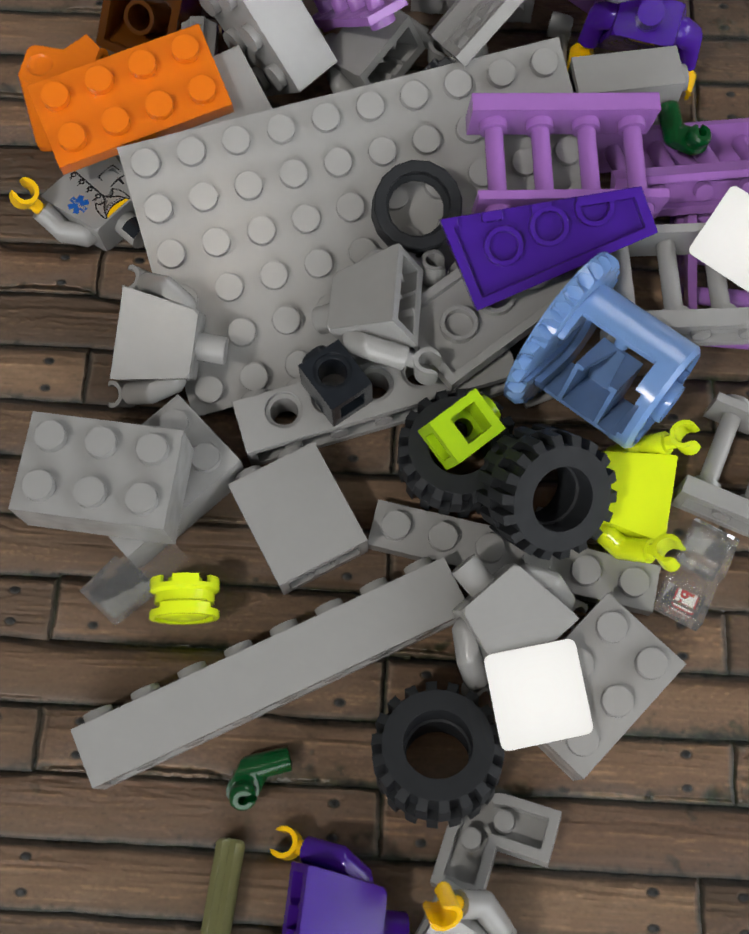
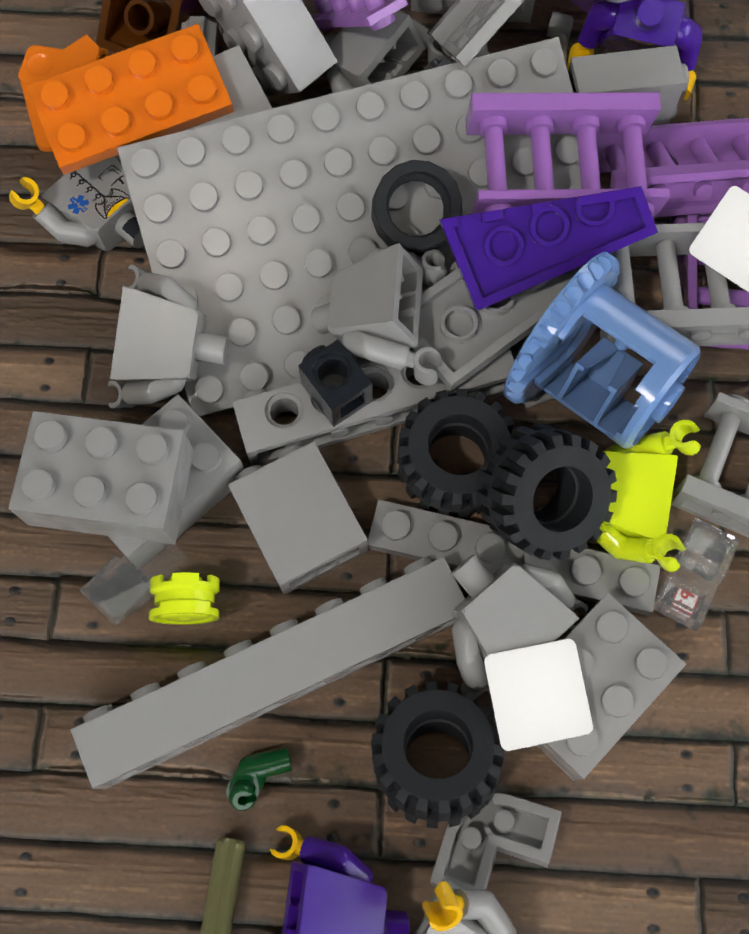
(482, 423): lime brick -> none
(681, 136): dark green arm -> none

